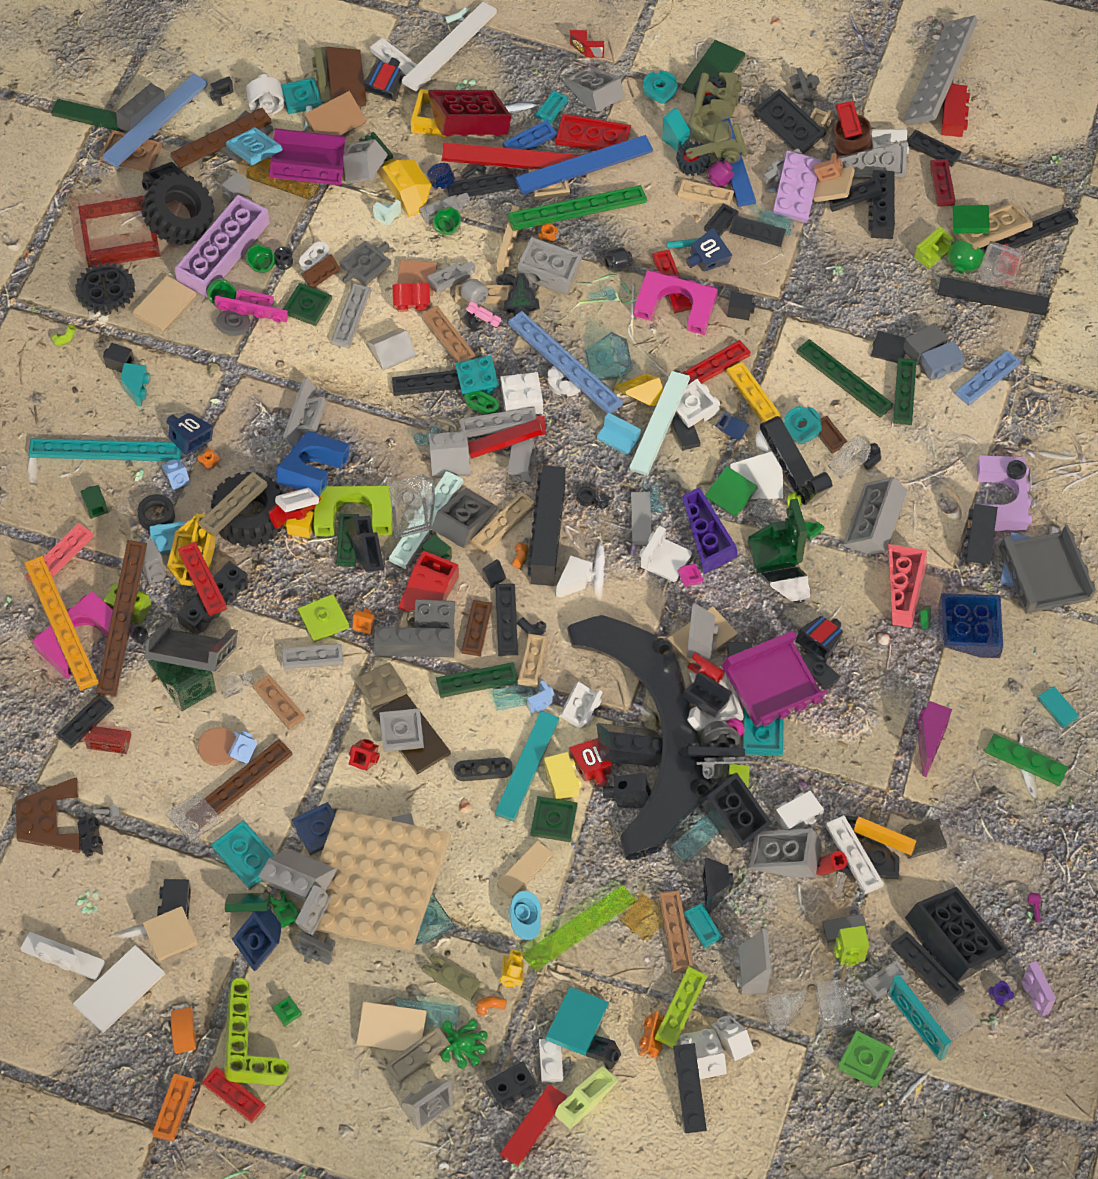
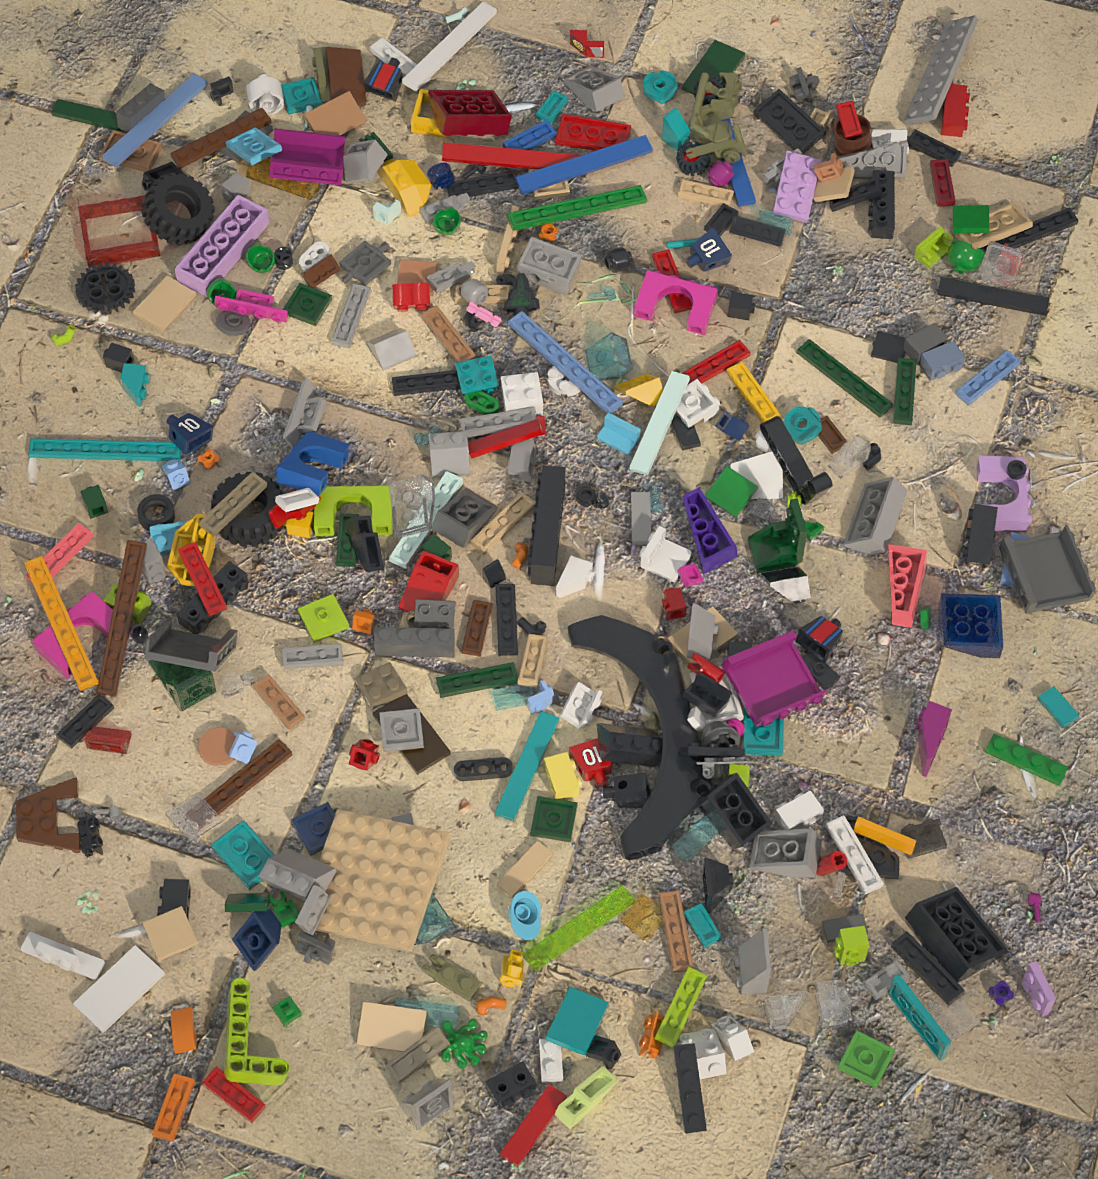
(674, 604): none -> red brick

